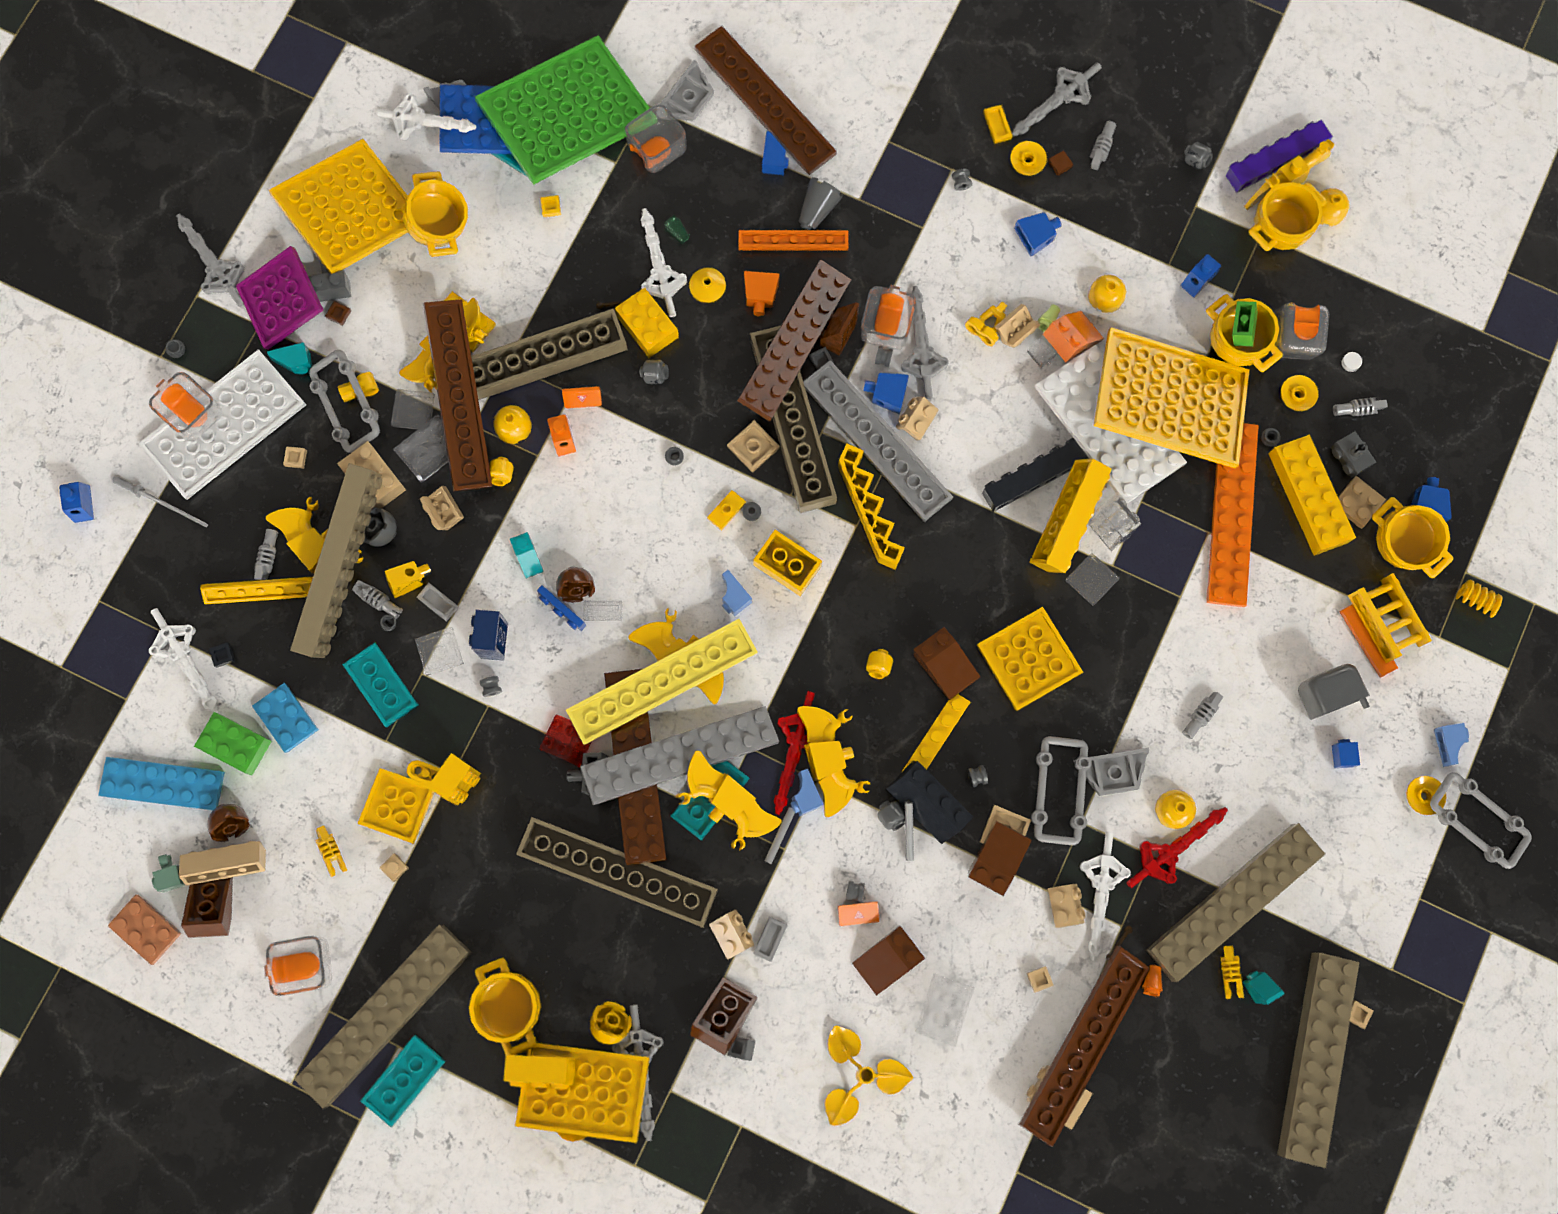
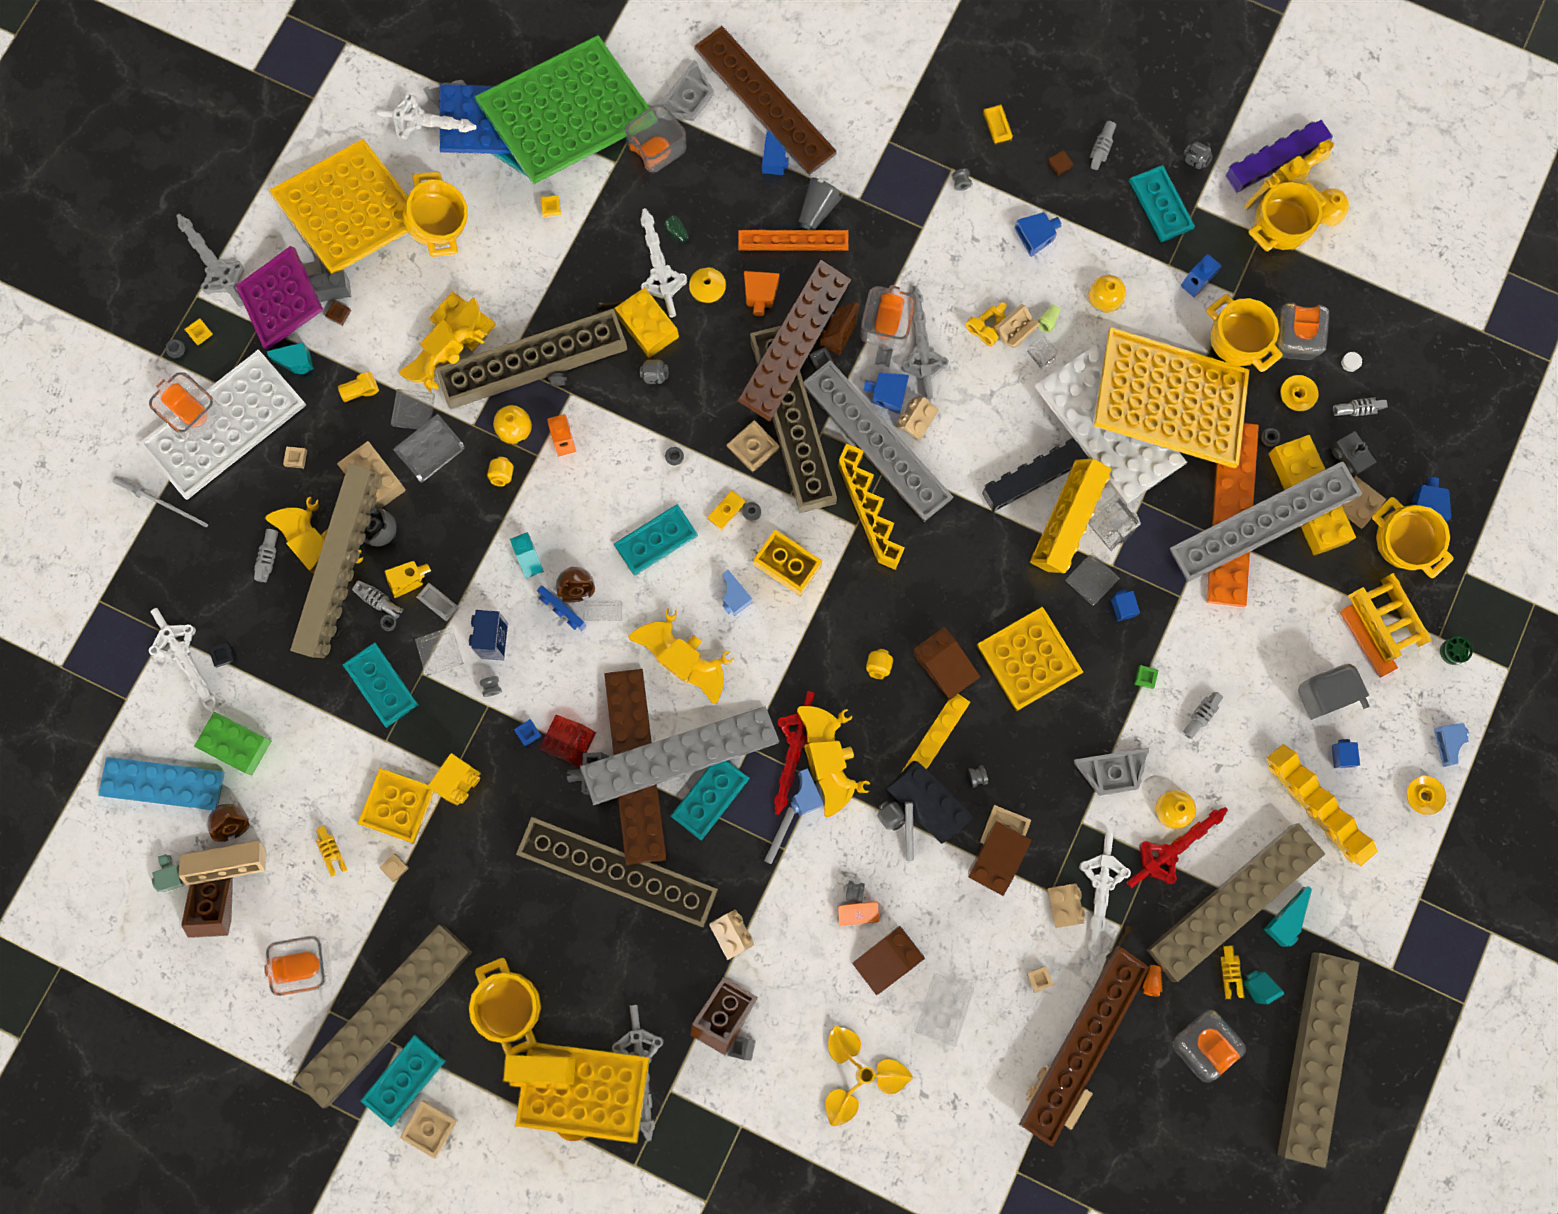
(77, 498): blue torso -> none
(144, 929): nougat plate -> none
(198, 331): none -> yellow plate
(256, 590): yellow tile -> none
(285, 717): dark azure plate -> none
(320, 387): light grey bar -> none
(427, 771): yellow plate -> none
(429, 1129): none -> tan plate
(442, 509): tan bracket -> none
(457, 395): reddish brown plate -> none
(527, 732): none -> blue plate
(557, 379): none -> dark grey plate
(582, 397): orange slope -> none
(610, 1023): yellow cylinder -> none
(655, 539): none -> teal tile
(661, 681): light yellow plate -> none
(728, 799): yellow torso -> none
(770, 939): light grey tile -> none
(1028, 151): yellow dish -> none
(1039, 816): light grey bar -> none
(1063, 93): light grey bar -> none
(1072, 335): orange slope -> none
(1125, 605): none -> blue brick
(1146, 677): none -> bright green tile
(1161, 203): none -> teal tile
(1209, 1046): none -> clear piece
(1245, 323): bright green brick -> none
(1265, 521): none -> light grey plate
(1289, 920): none -> teal slope
(1321, 805): none -> yellow brick
(1360, 1014): tan plate -> none
(1449, 817): light grey bar -> none
(1456, 650): none -> dark green wheel
(1480, 596): yellow piece -> none

